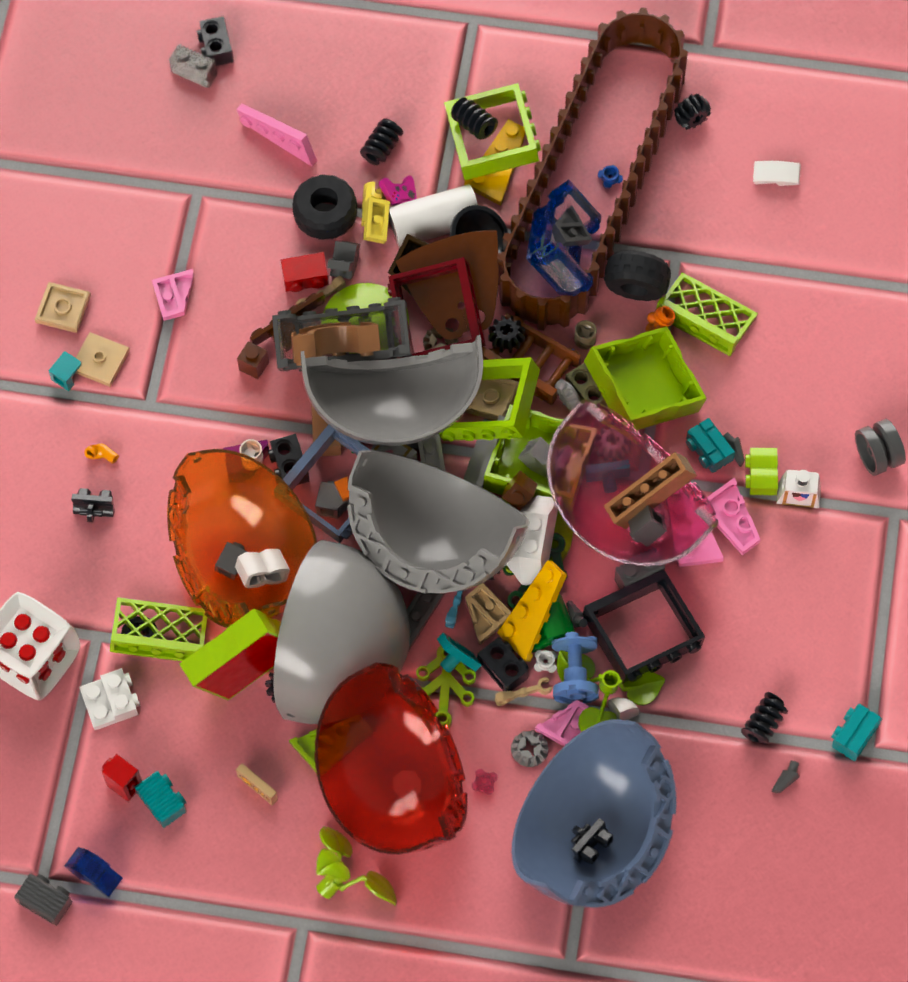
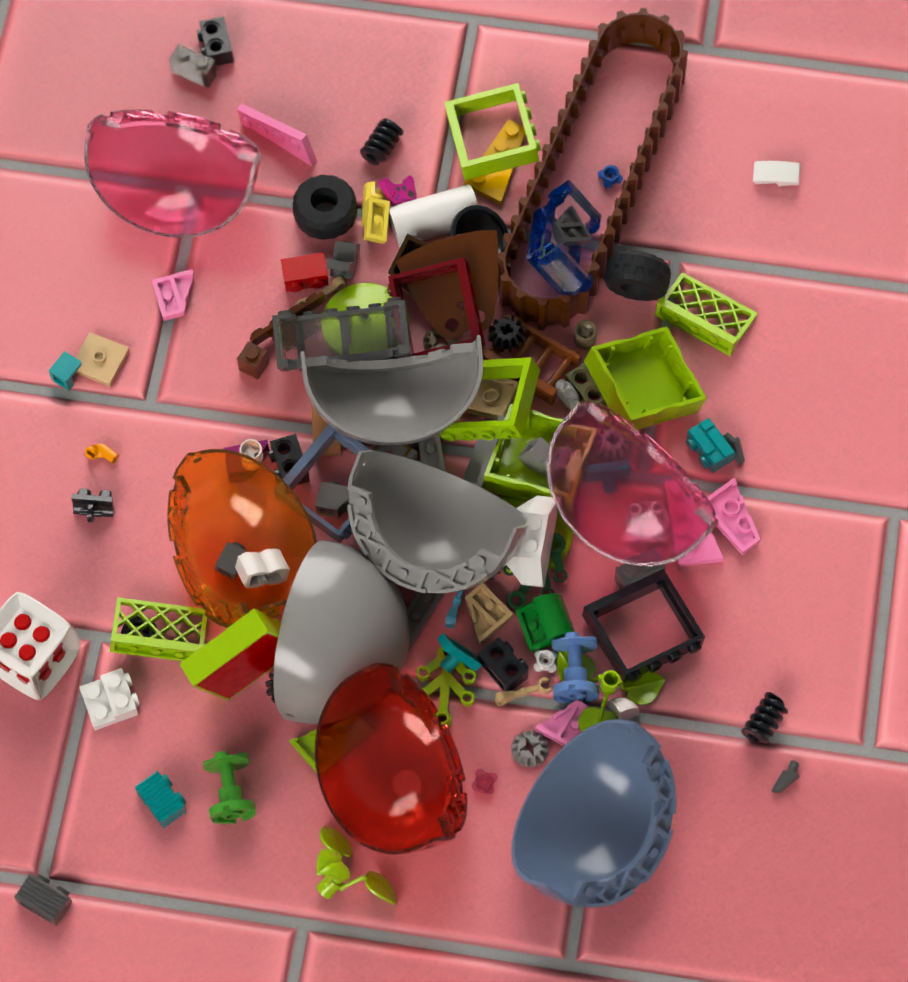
(62, 307): tan plate -> none
(94, 870): clear blue brick -> none
(121, 777): red brick -> none
(170, 170): none -> clear pink windscreen
(230, 796): none -> bright green piece
(257, 784): tan tile -> none
(335, 340): medium nougat brick -> none
(341, 486): orange piece -> none
(474, 118): black piece -> none
(519, 490): reddish brown brick -> none
(527, 618): yellow wing -> none
(576, 616): dark grey bar -> none
(587, 838): black hips -> none
(647, 526): dark grey brick -> none
(650, 489): medium nougat brick -> none
(660, 318): orange piece -> none
(692, 111): black gear -> none
(762, 471): lime brick -> none
(799, 489): white torso -> none
(856, 731): teal brick -> none
(880, 447): dark grey wheel -> none

